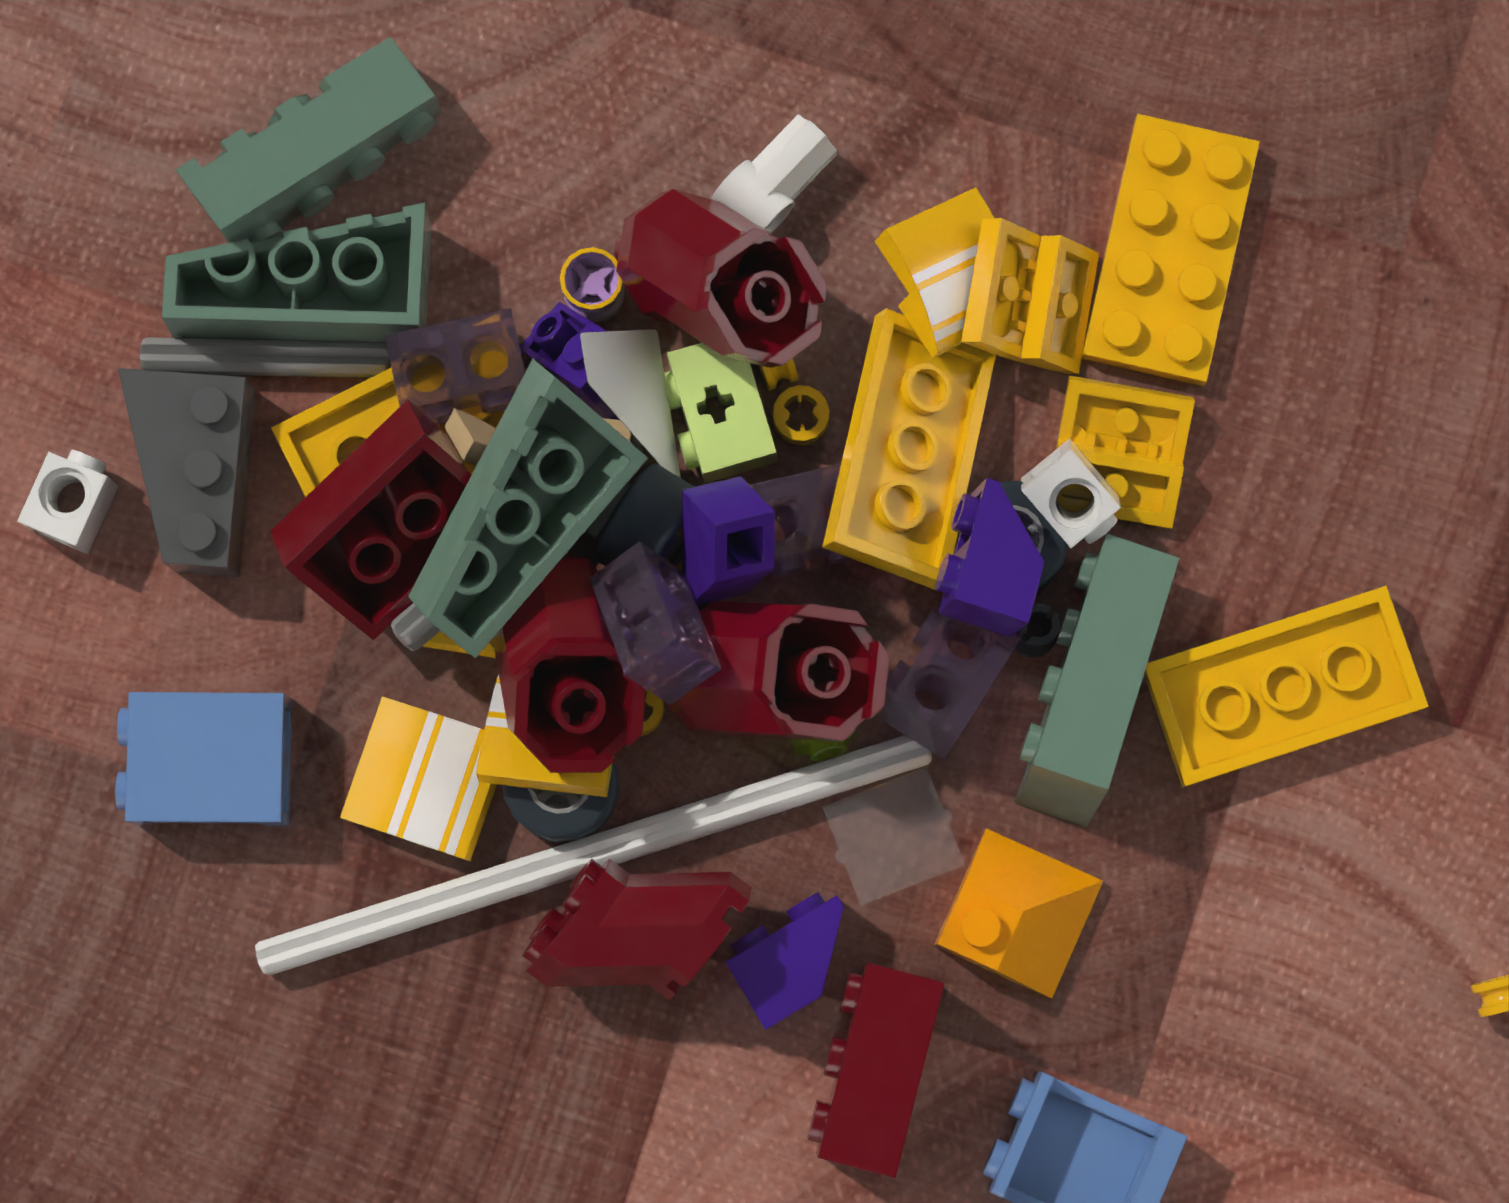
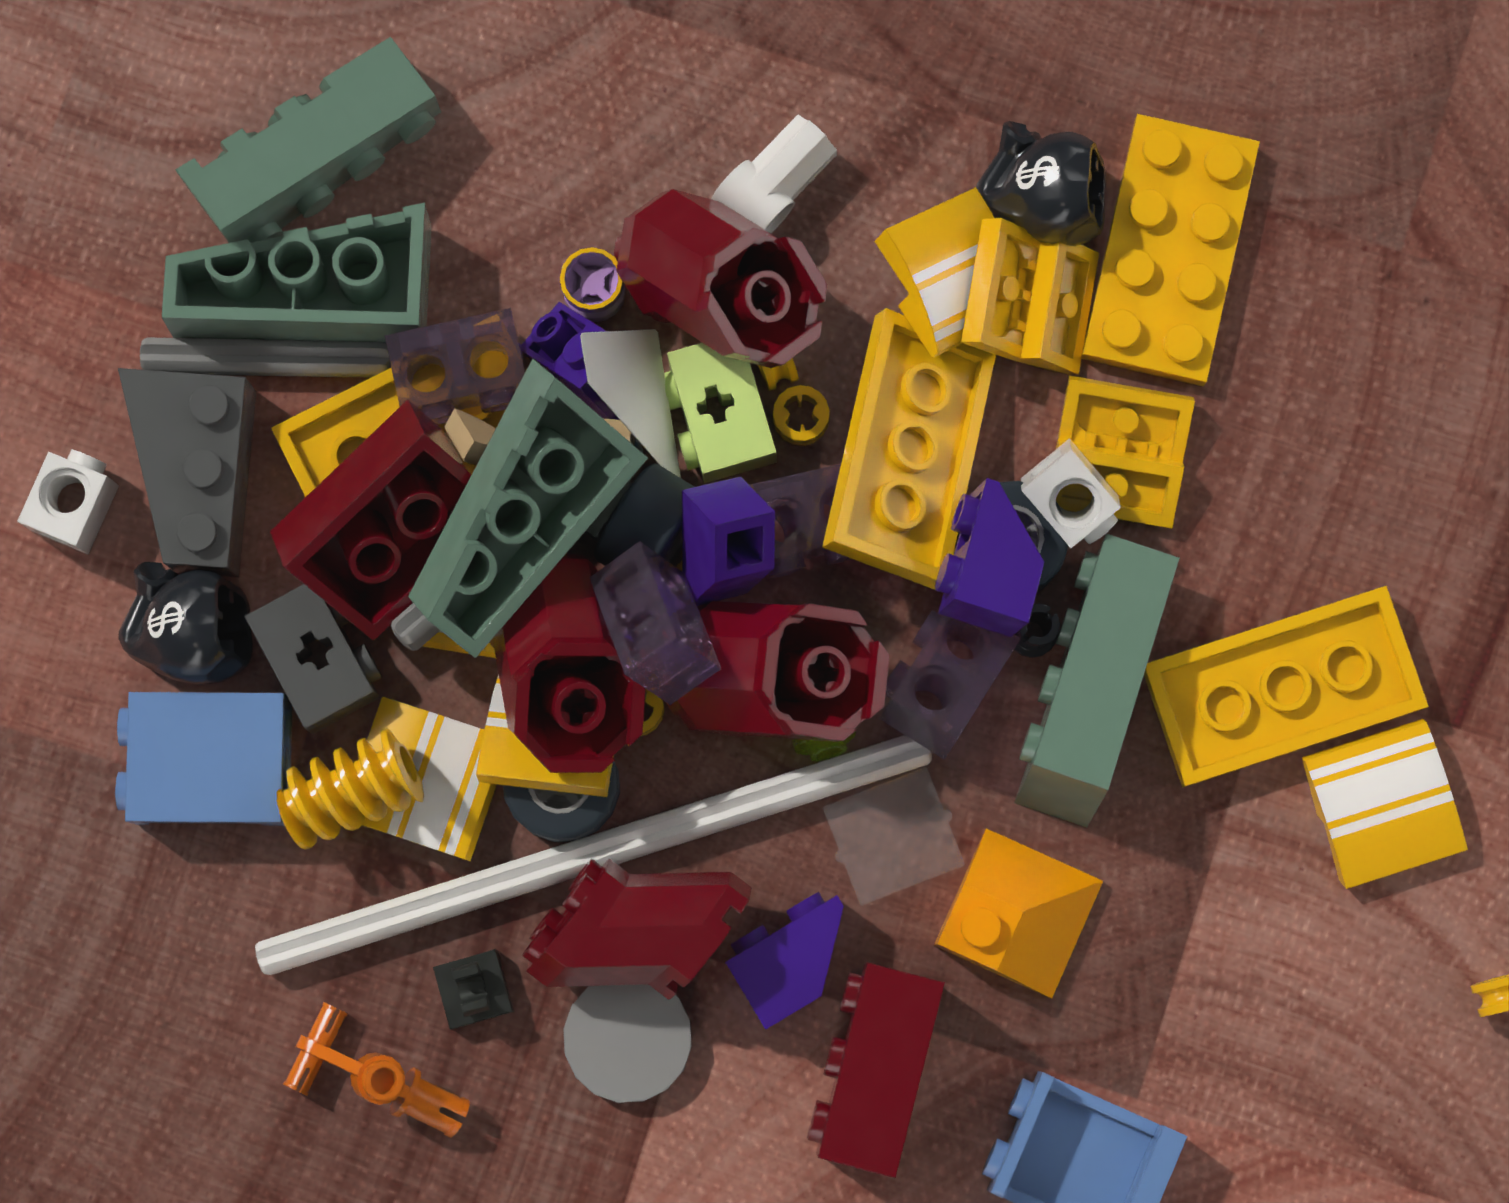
(187, 625): none -> black piece
(316, 694): none -> dark grey brick
(348, 791): none -> yellow piece
(374, 1077): none -> orange pin
(473, 989): none -> pearl dark grey tile
(627, 1041): none -> light grey tile
(1047, 185): none -> black piece
(1384, 803): none -> slope

